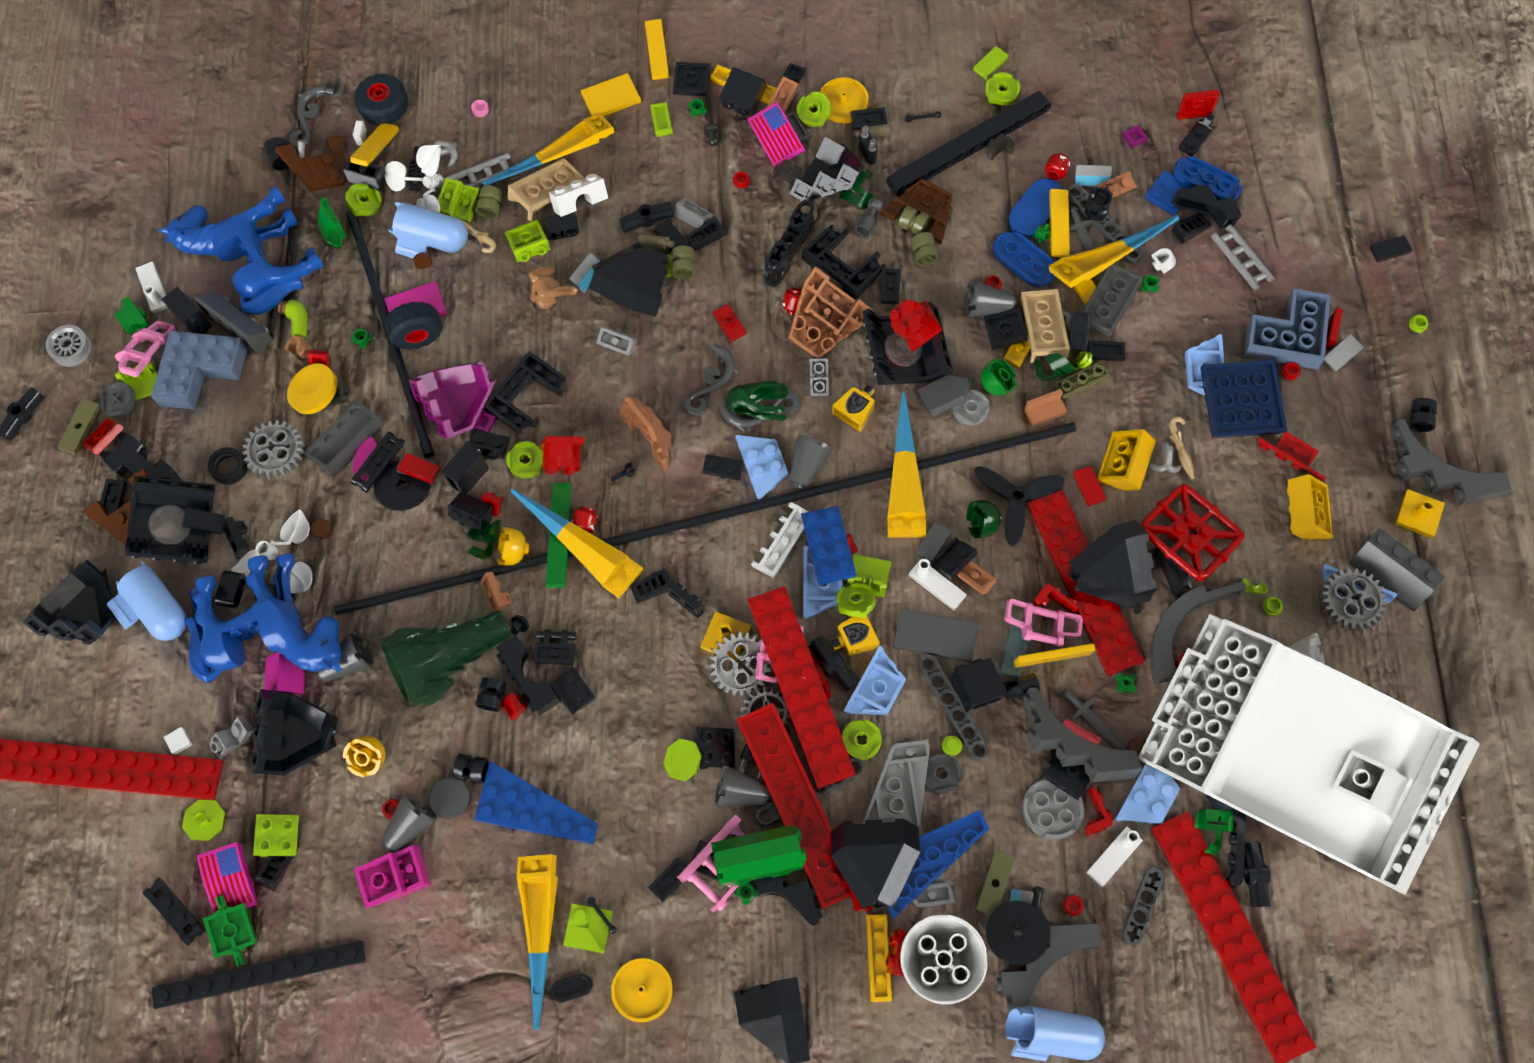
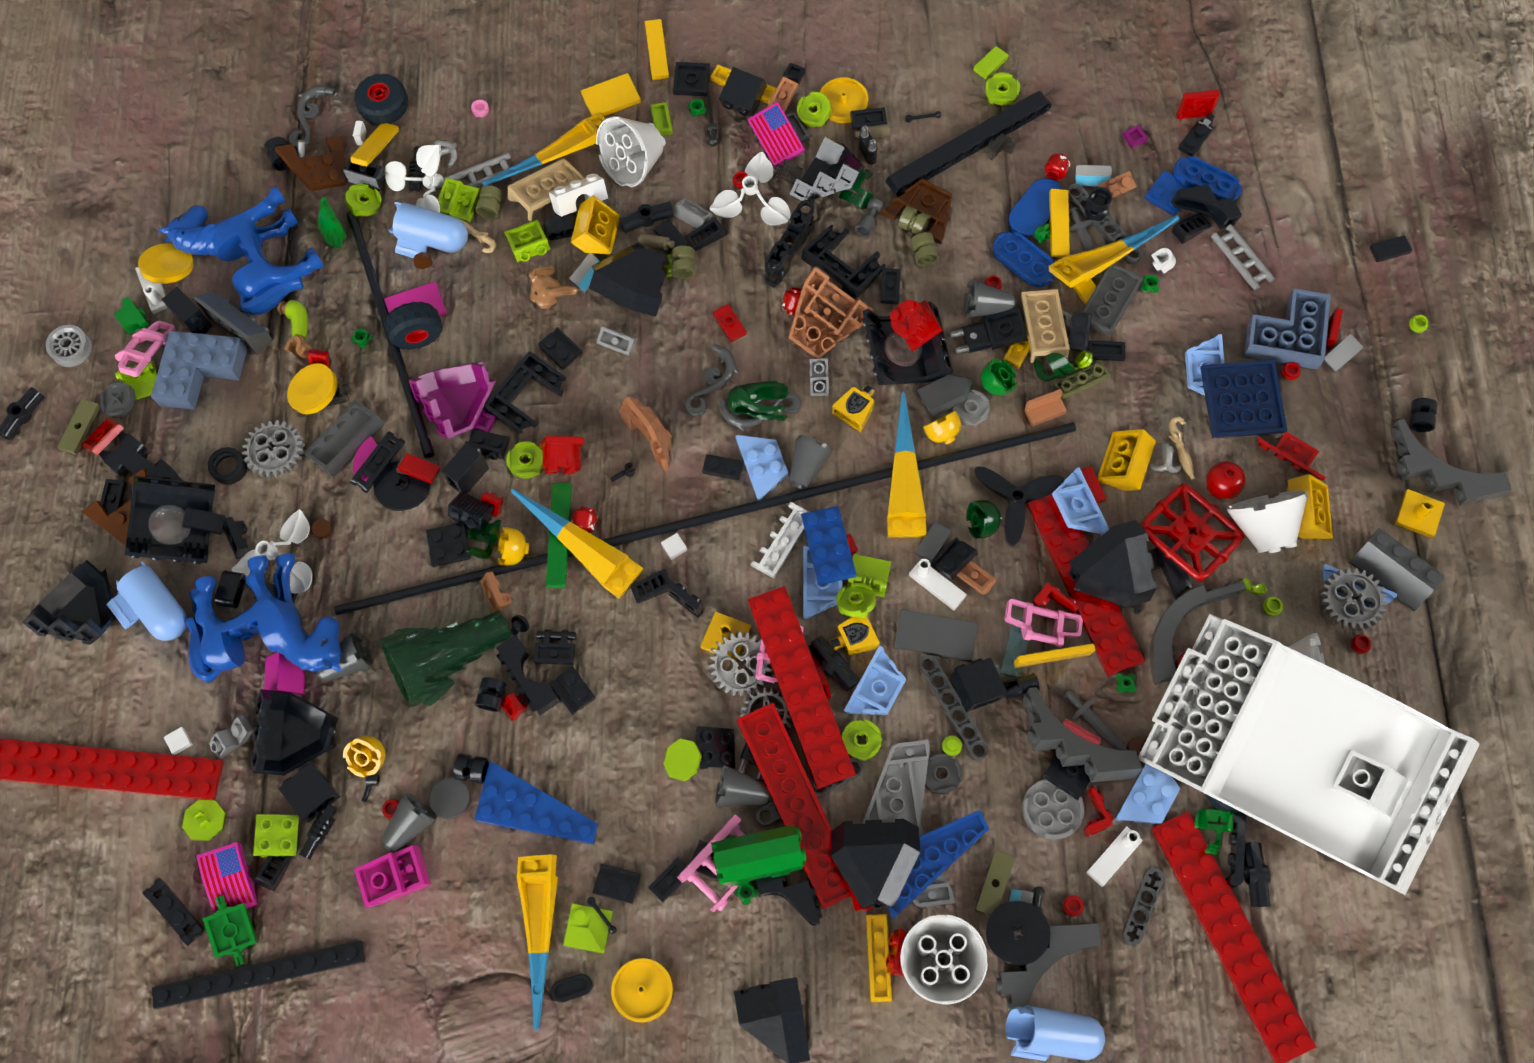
(165, 264): none -> yellow piece
(309, 792): none -> black piece
(318, 831): none -> black hinge
(371, 780): none -> black hand
(448, 544): none -> black plate
(560, 348): none -> black plate
(595, 227): none -> yellow slope
(616, 883): none -> black plate
(628, 149): none -> white cone
(674, 546): none -> white tile
(759, 170): none -> white plant
(944, 428): none -> yellow cylinder
(974, 338): none -> black piece
(1079, 505): none -> light blue wing
(1225, 480): none -> red cylinder
(1271, 521): none -> white cone
(1360, 644): none -> red plate

